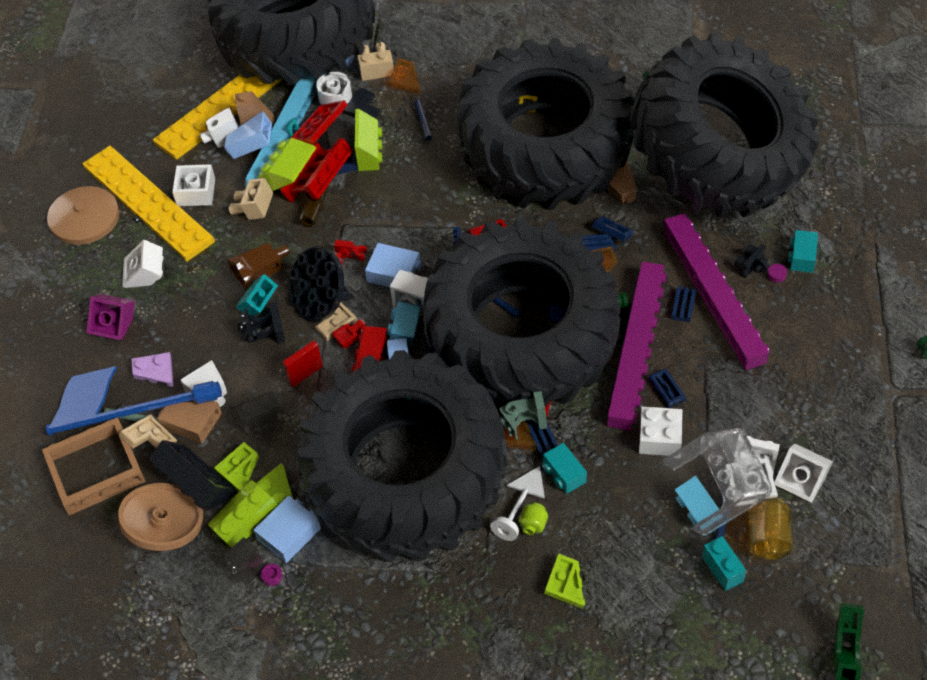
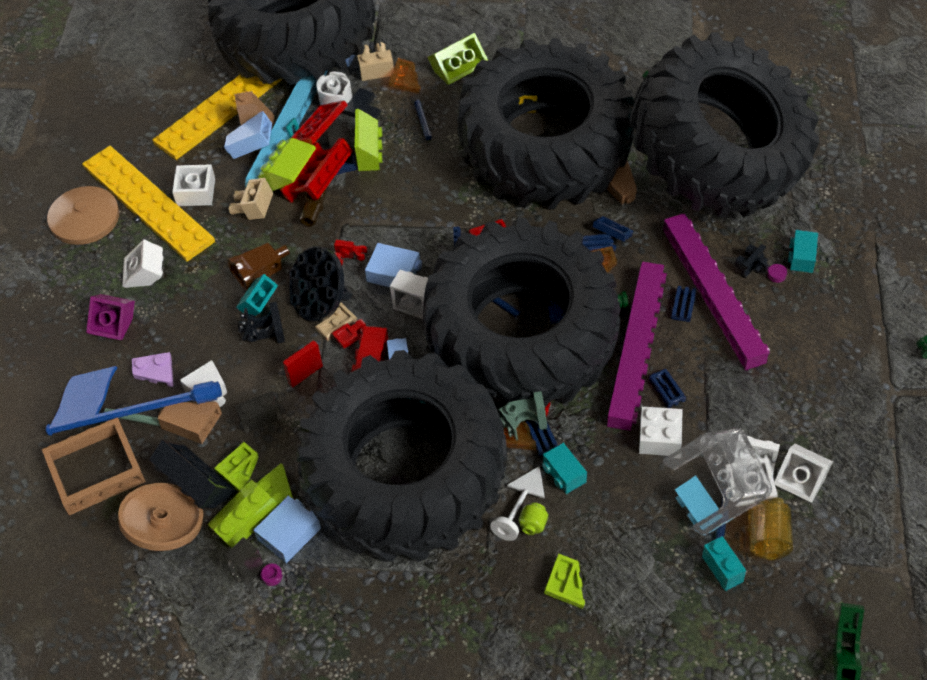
(144, 430): tan tile -> none
(220, 127): white torso -> none
(404, 323): medium azure brick -> none
(457, 59): none -> lime slope

